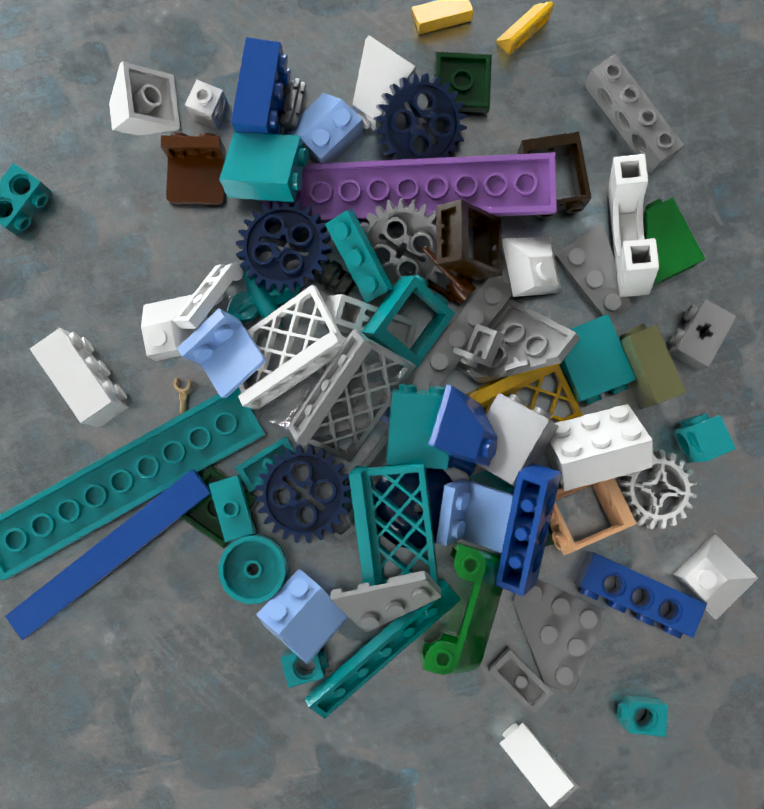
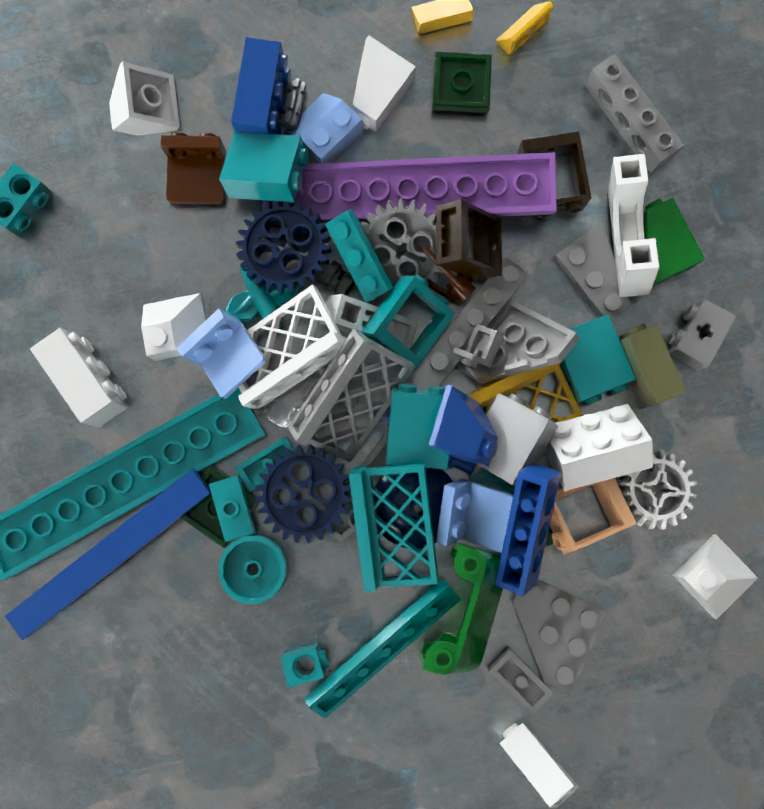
(183, 393): tan hand -> none
(207, 104): white brick -> none
(207, 295): white plate -> none
(302, 616): light blue slope -> none
(382, 603): light grey wing -> none
(440, 105): dark blue gear -> none
(531, 266): white slope -> none
(656, 718): teal brick -> none
(684, 612): blue brick -> none
(703, 438): teal brick -> none

